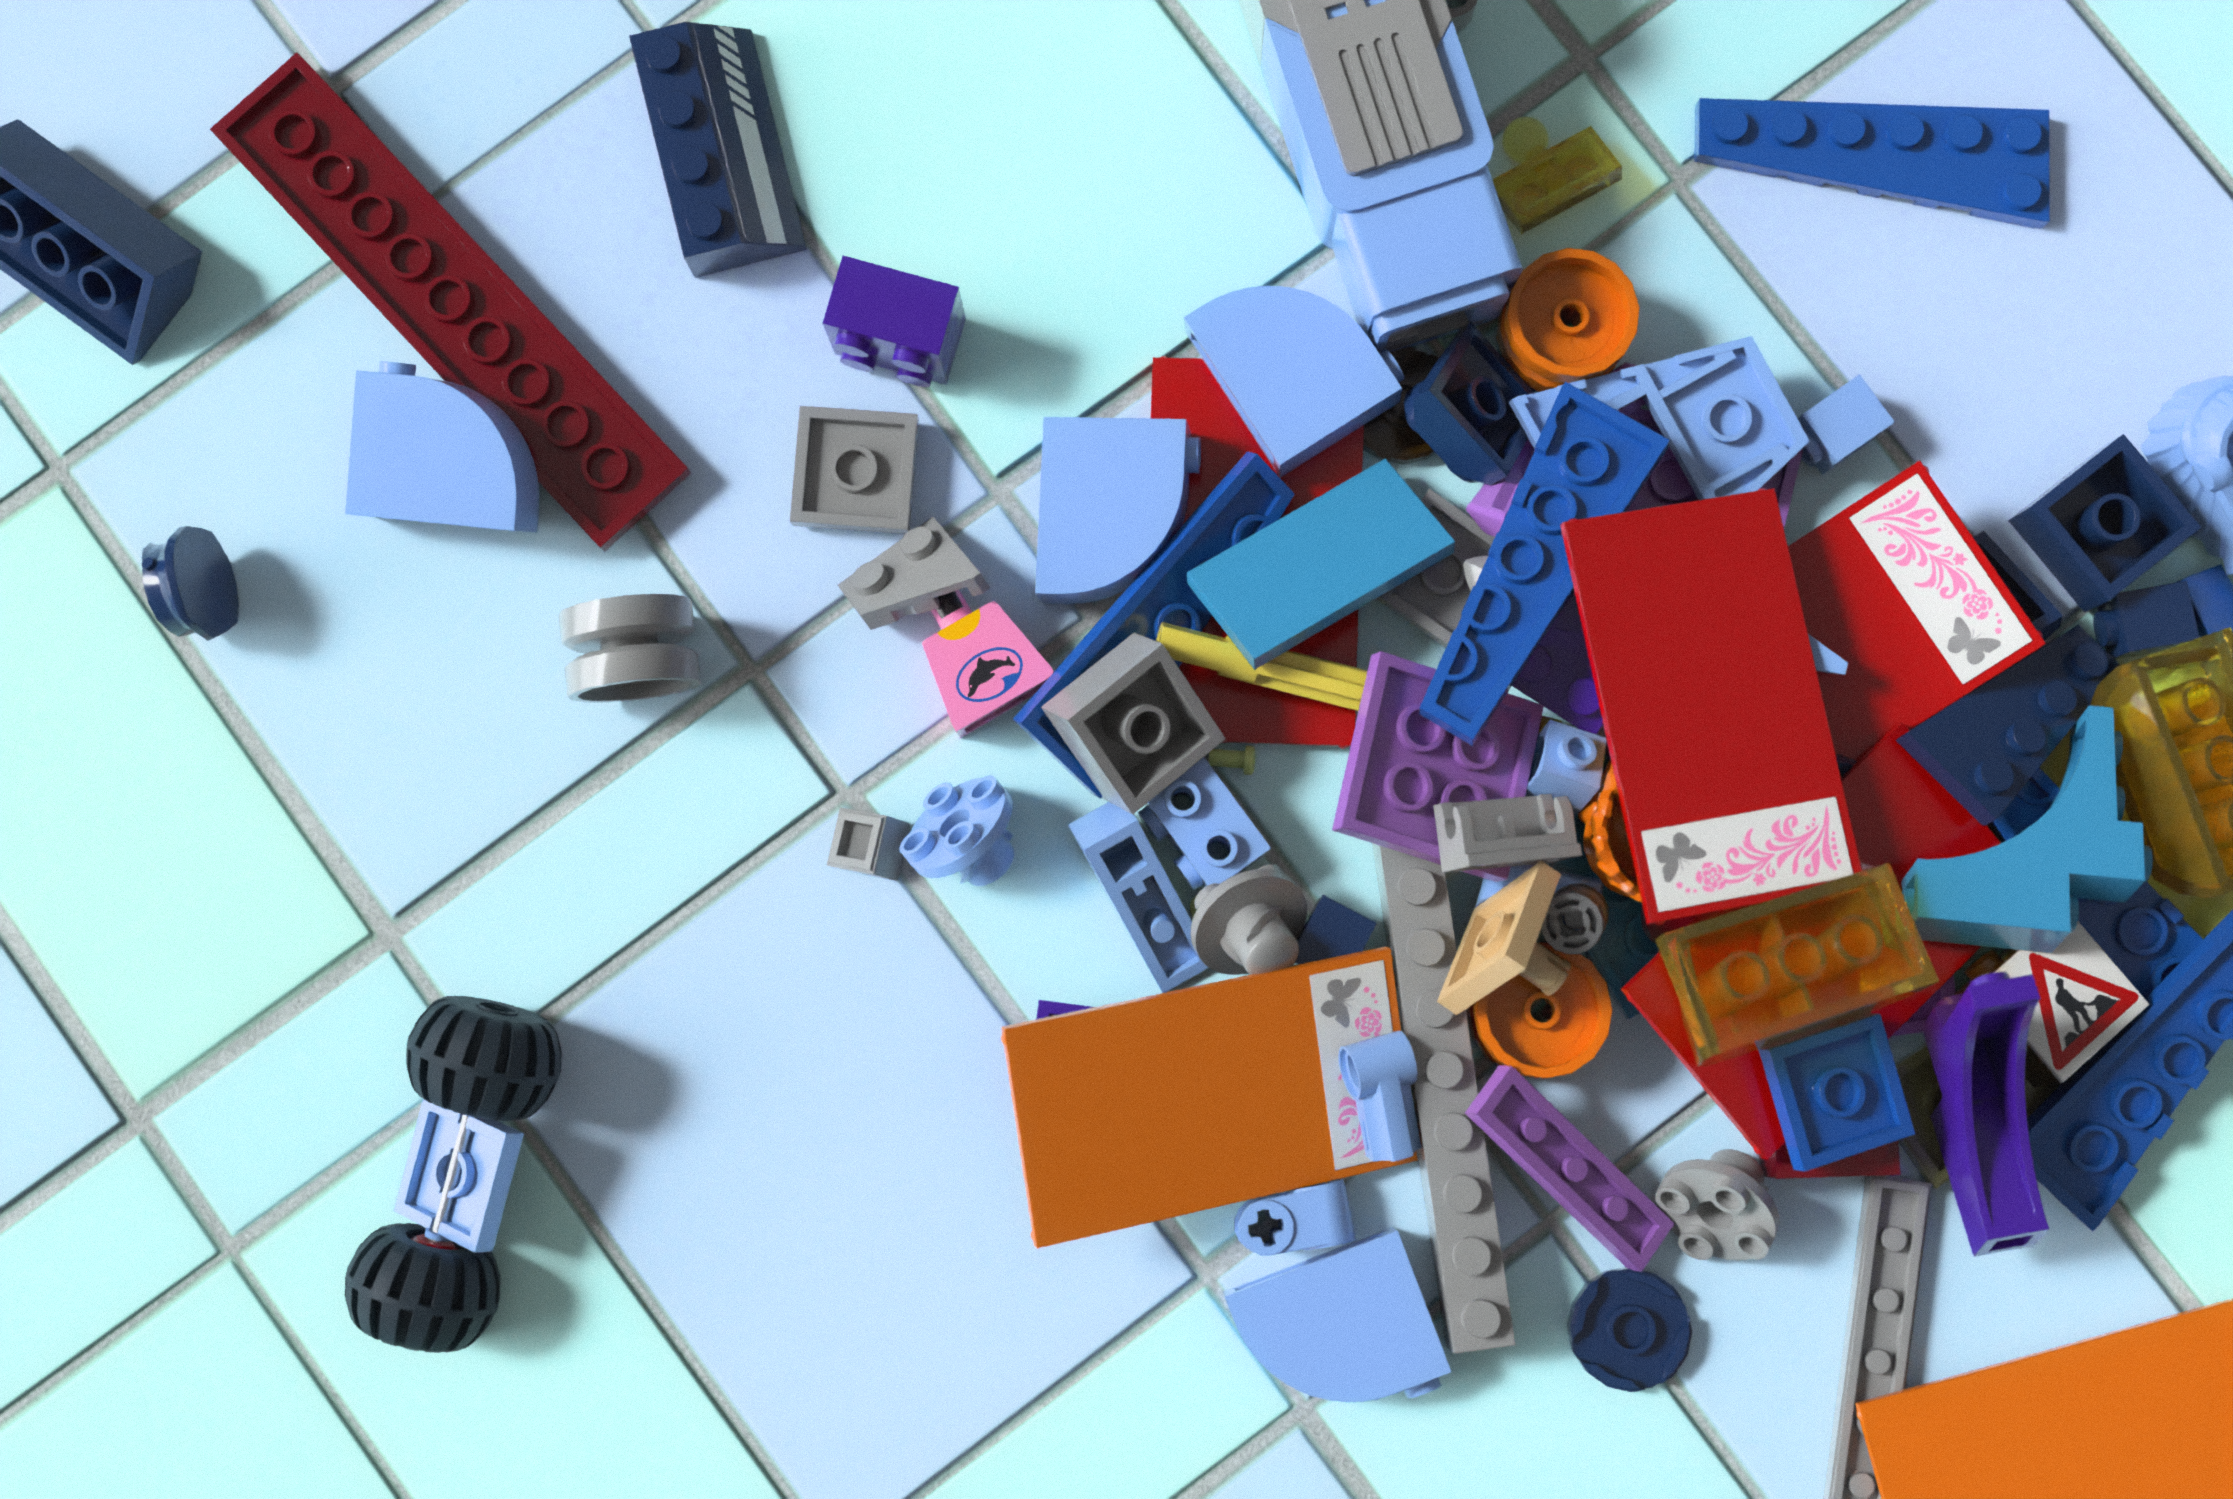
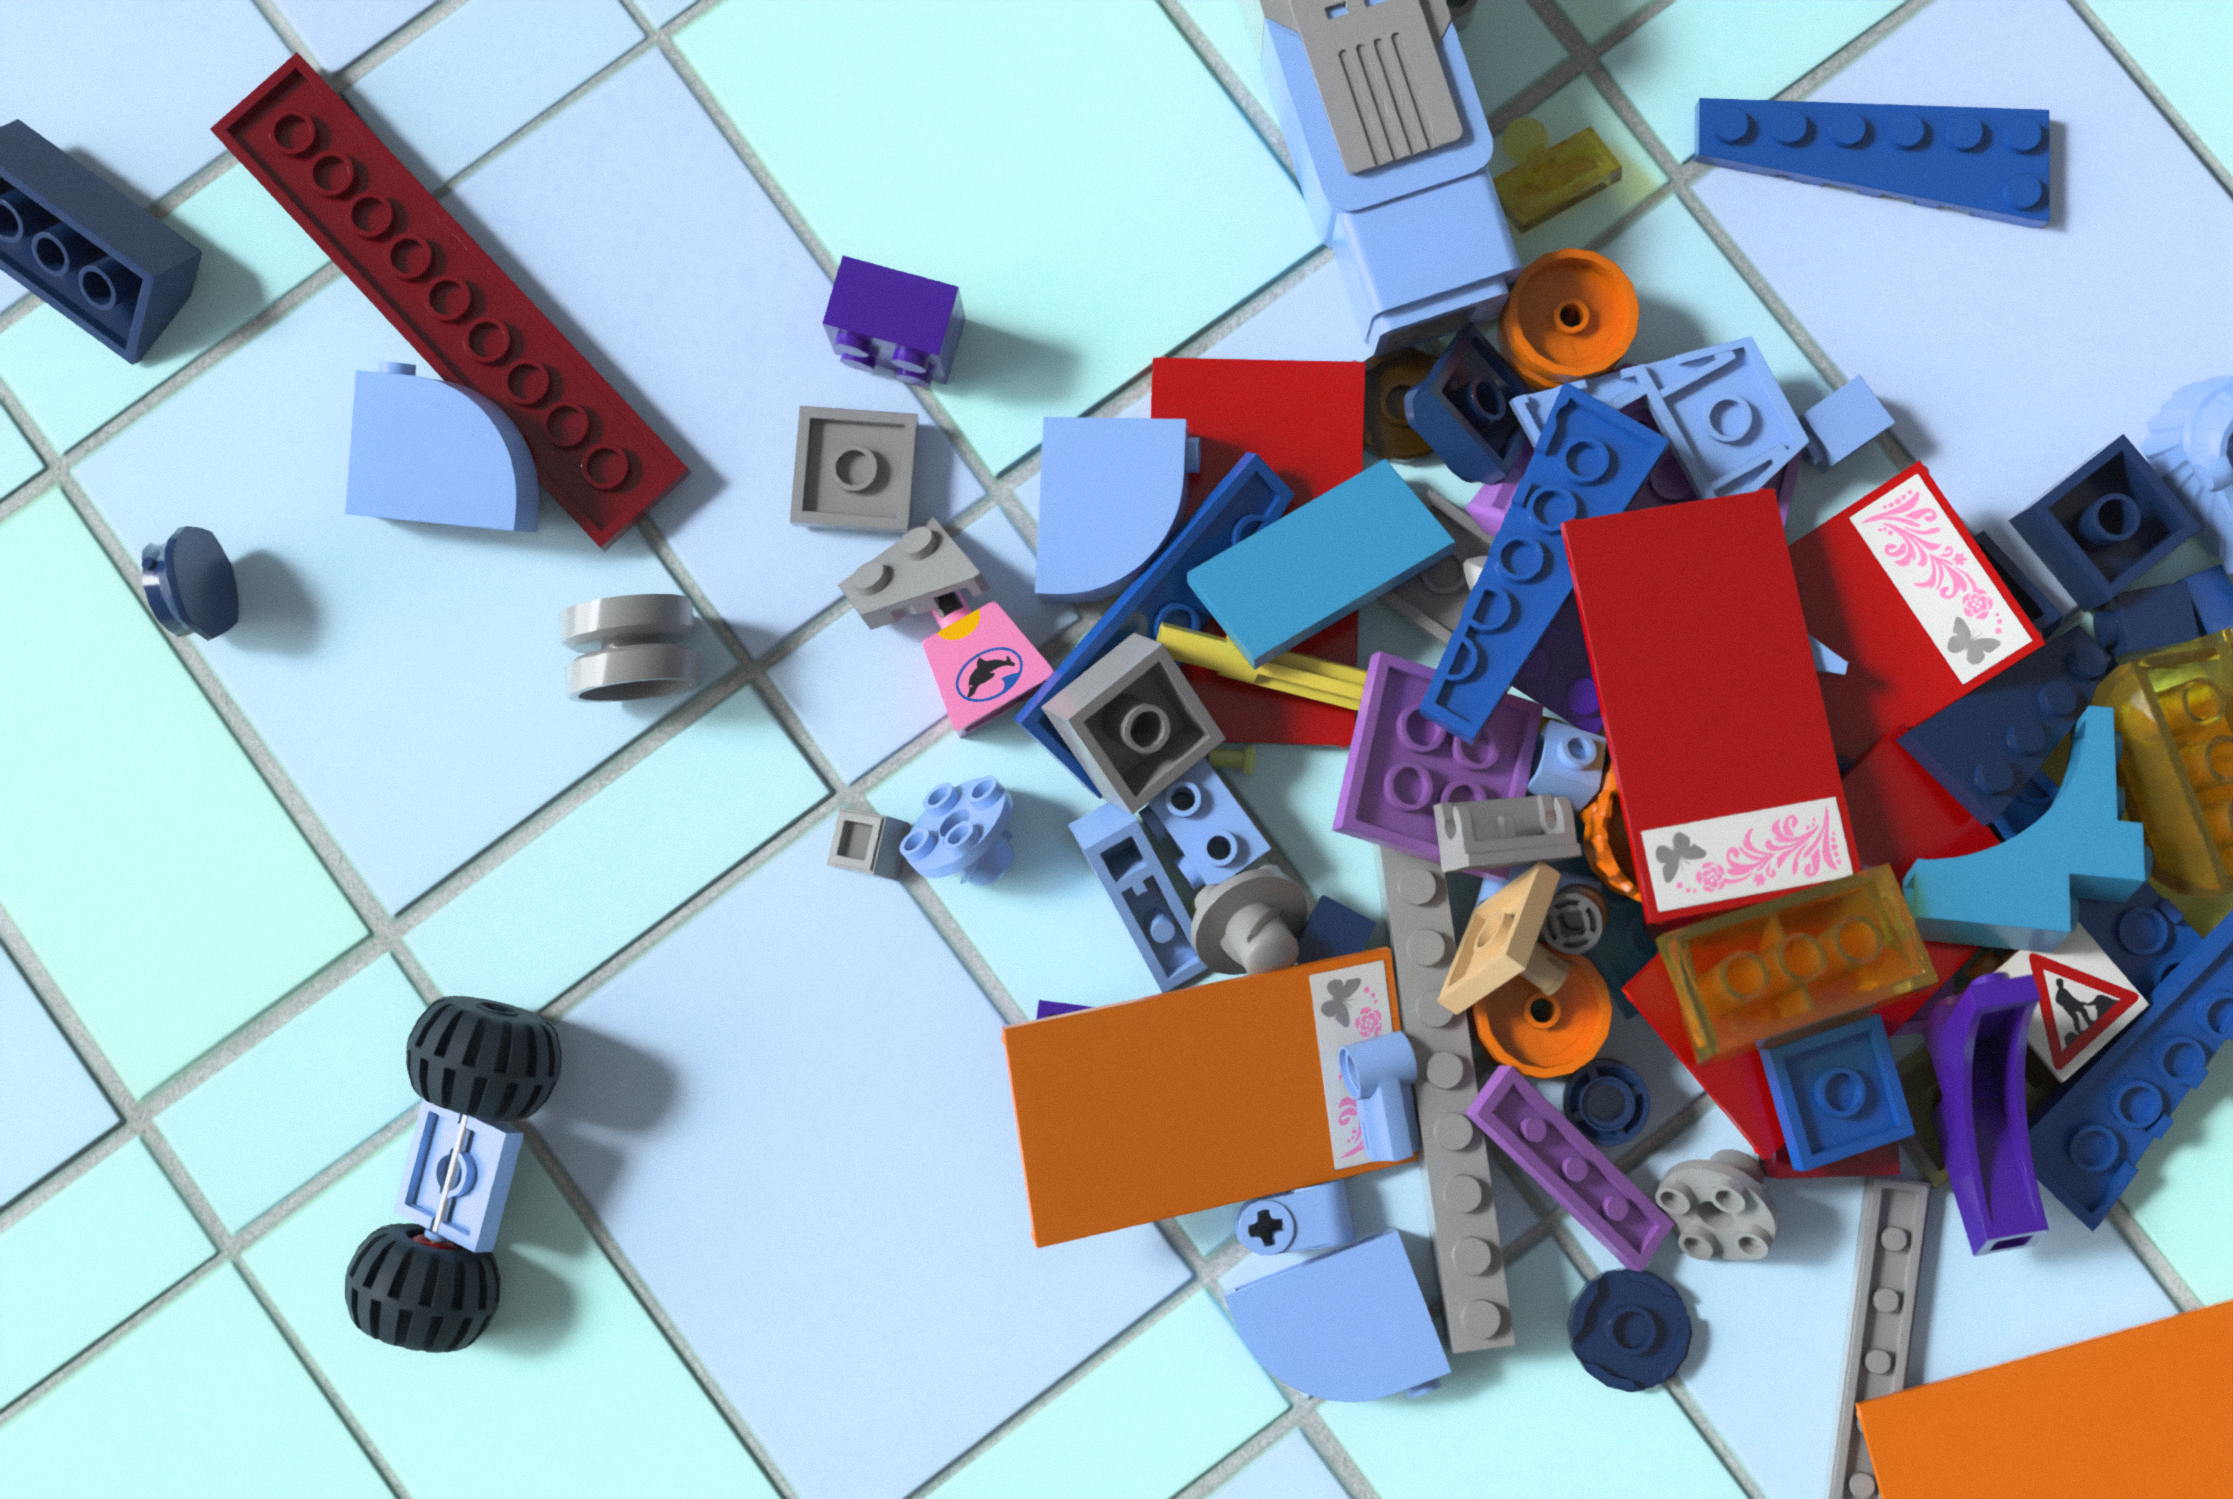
(717, 145): dark blue slope -> none
(1293, 369): light blue brick -> none
(1626, 1122): none -> dark blue wheel

